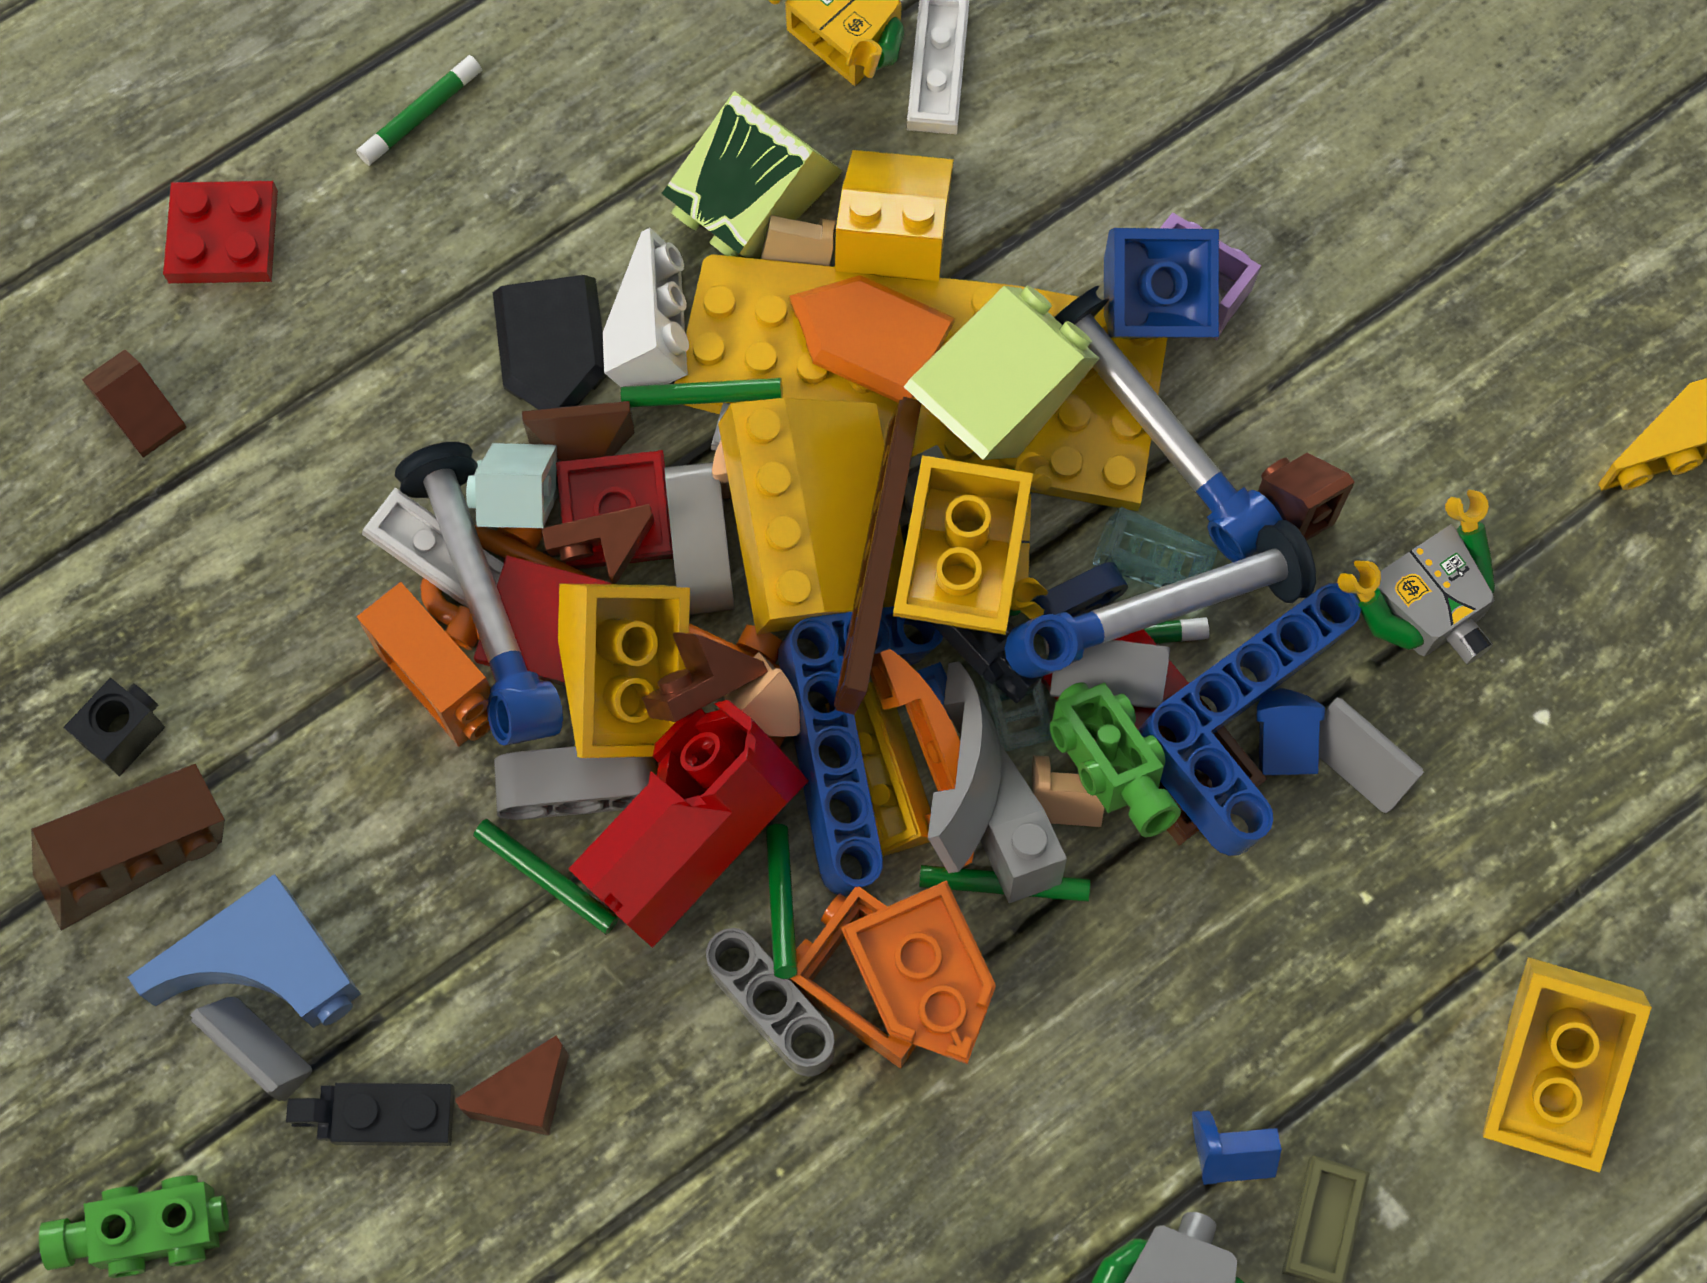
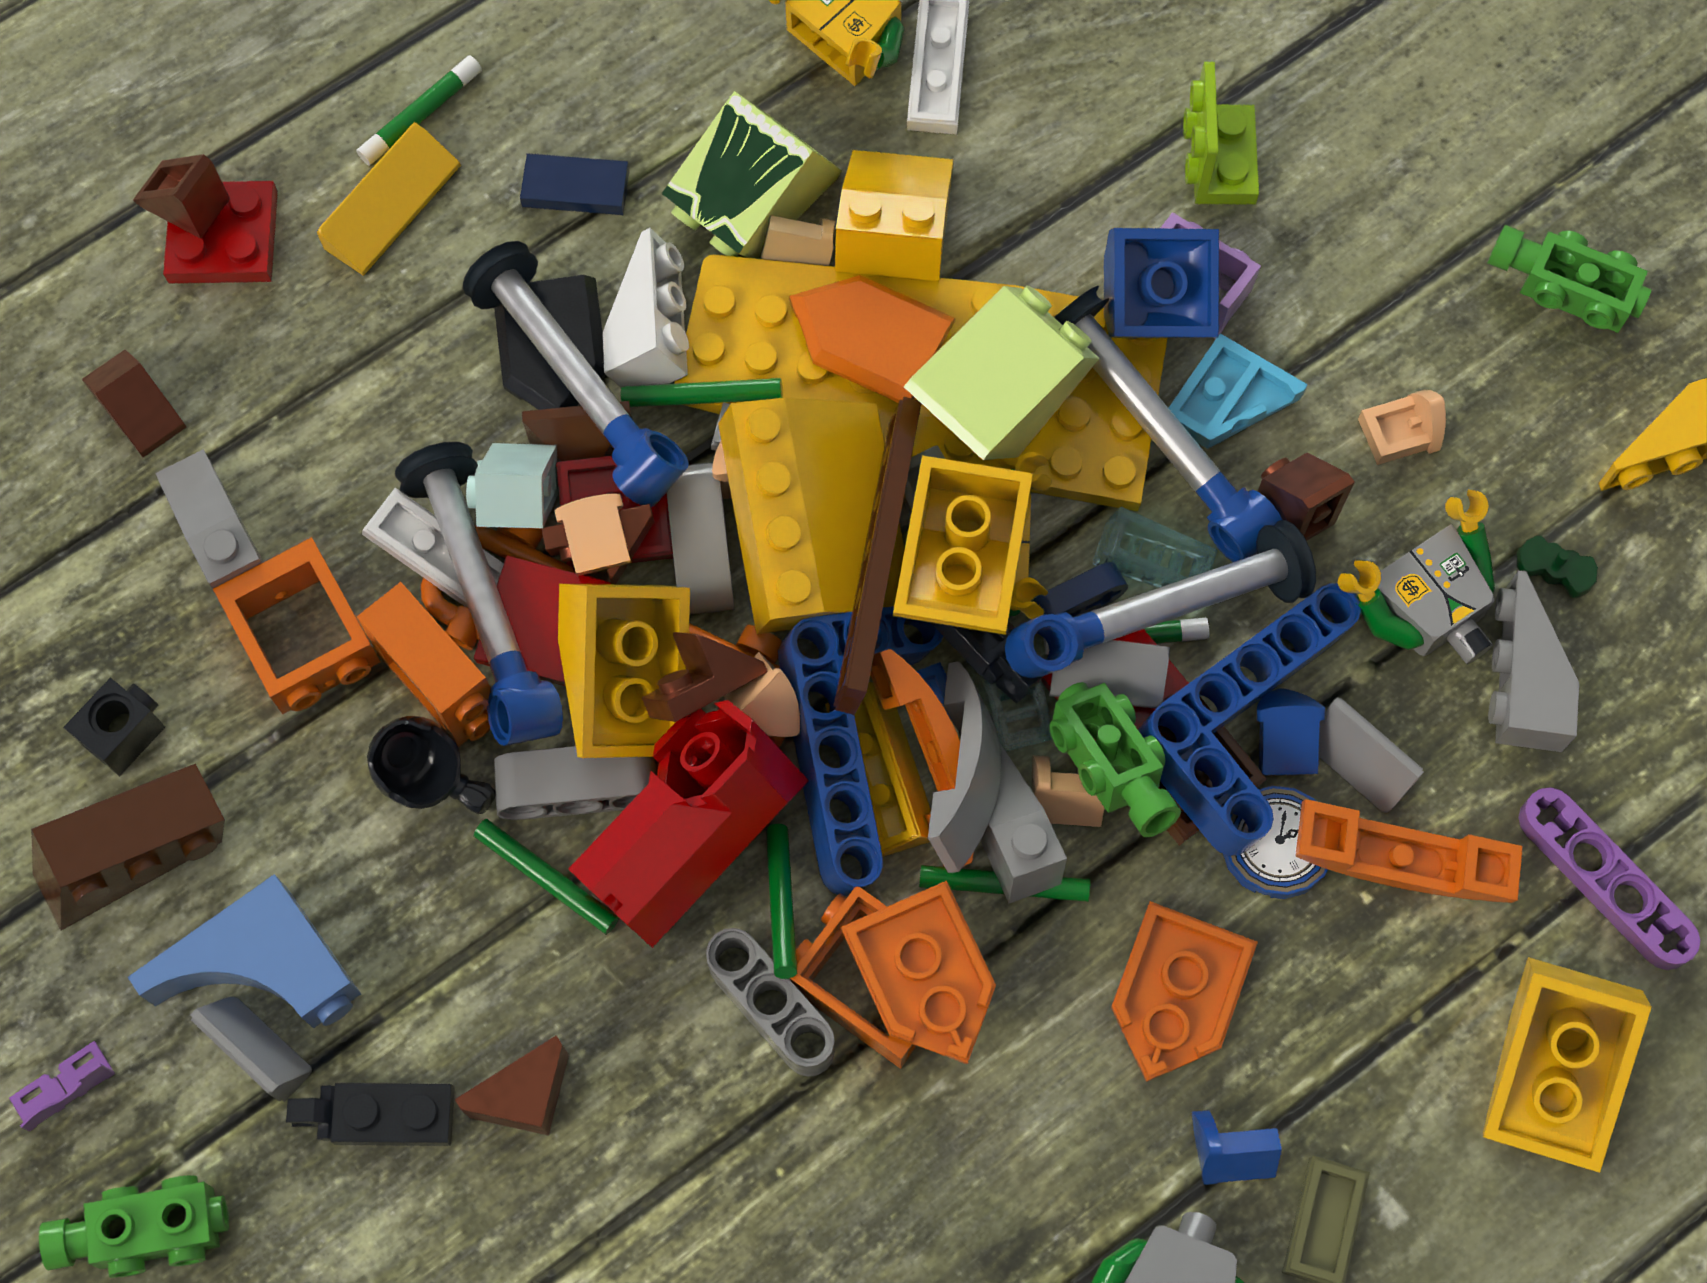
(53, 1096): none -> medium lavender piece
(185, 193): none -> copper slope
(208, 519): none -> light grey slope
(275, 582): none -> orange window
(387, 199): none -> yellow slope
(421, 766): none -> black hair
(574, 184): none -> dark blue tile
(595, 533): none -> light nougat tile
(644, 458): none -> piece
(1179, 989): none -> orange tile
(1222, 146): none -> lime bracket
(1232, 392): none -> medium azure wing
(1271, 863): none -> tile
(1405, 426): none -> light nougat tile
(1408, 857): none -> orange slope
(1536, 680): none -> light grey slope
(1558, 565): none -> dark green piece
(1575, 277): none -> bright green brick
(1601, 884): none -> medium lavender beam

